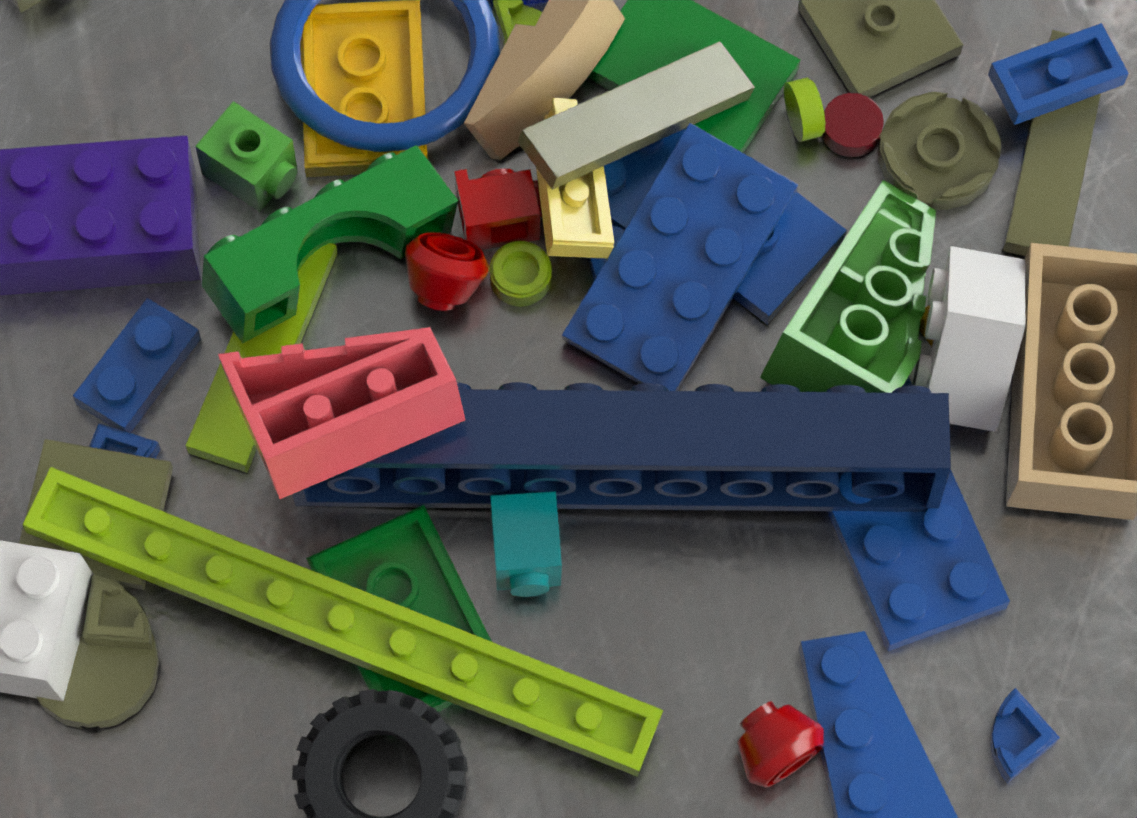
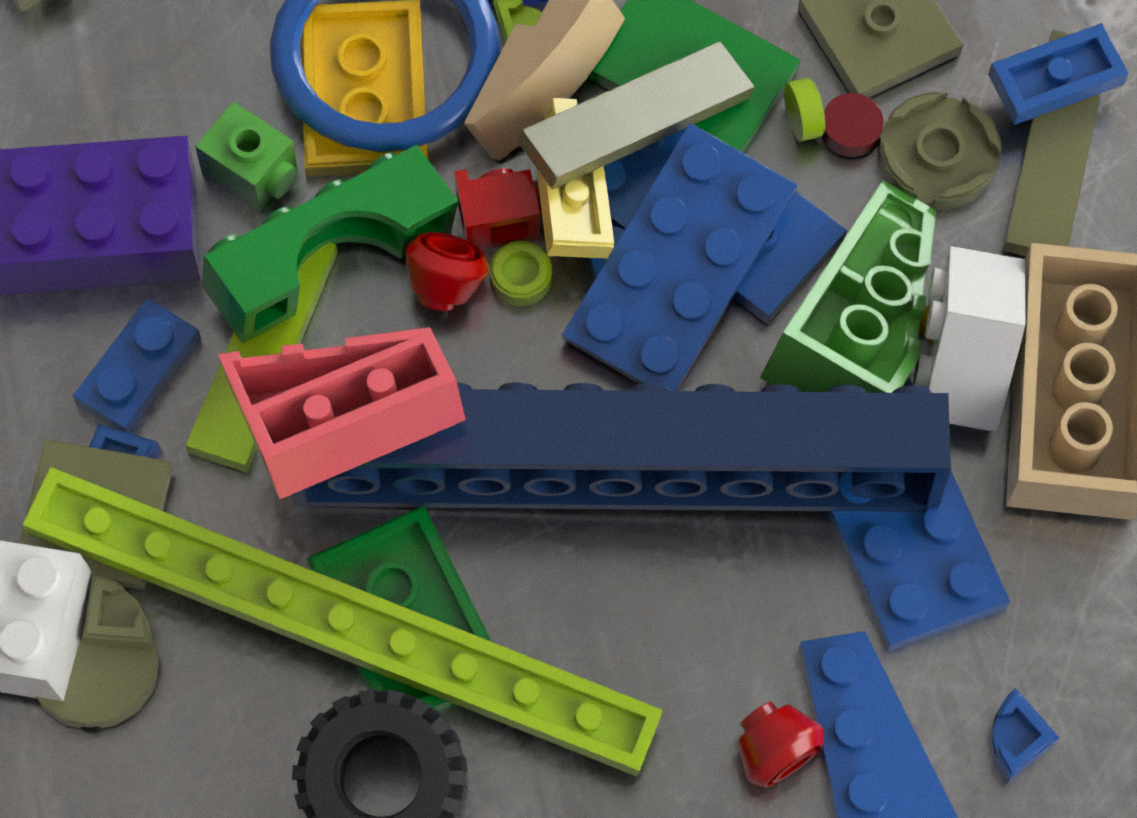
(526, 543): teal brick -> none

